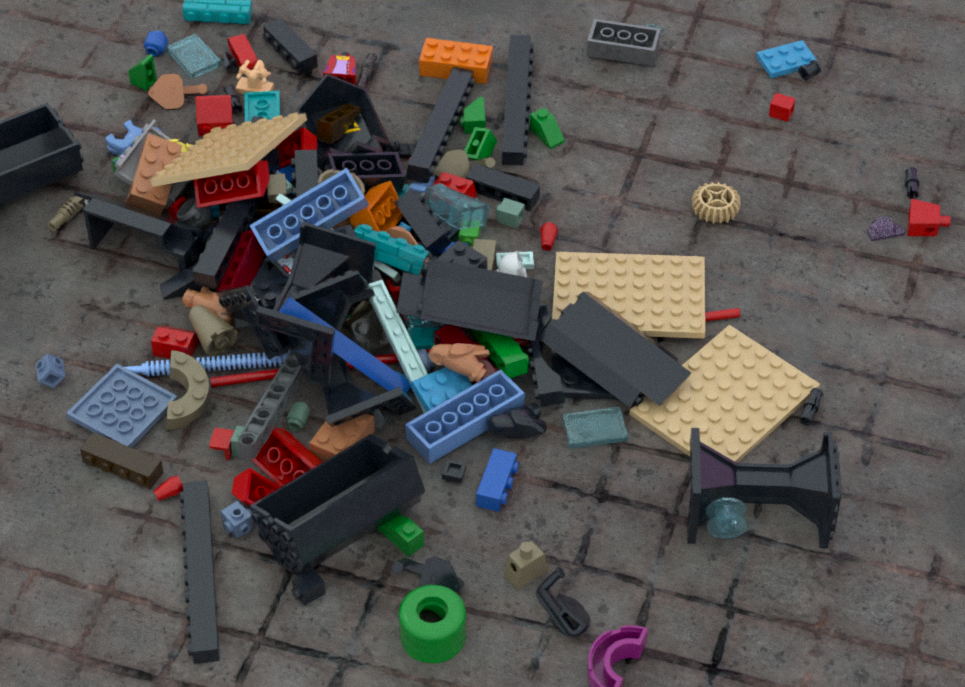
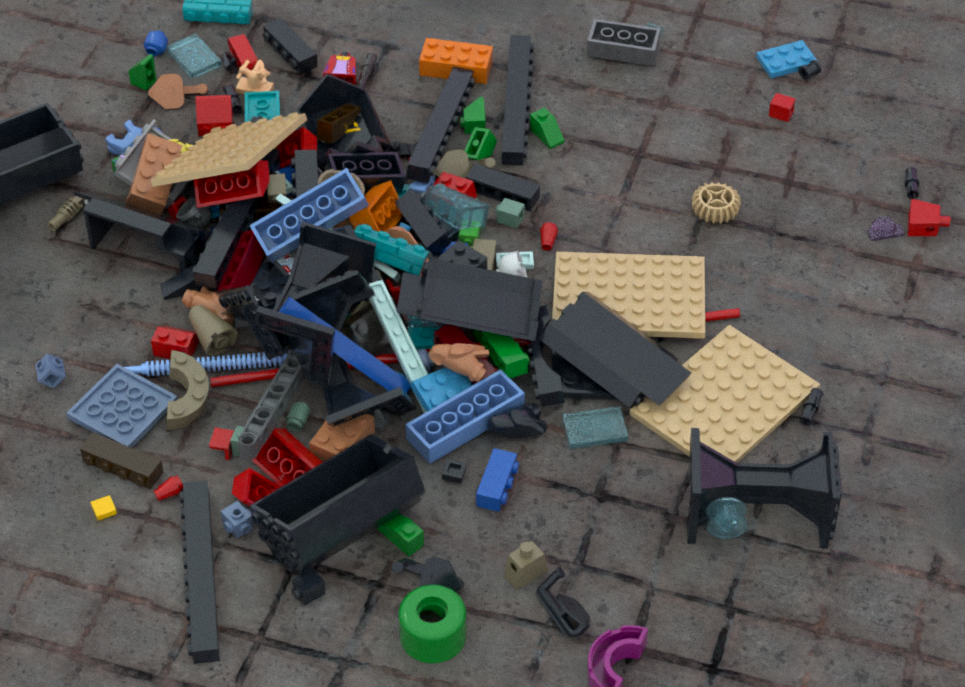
(103, 508): none -> yellow tile

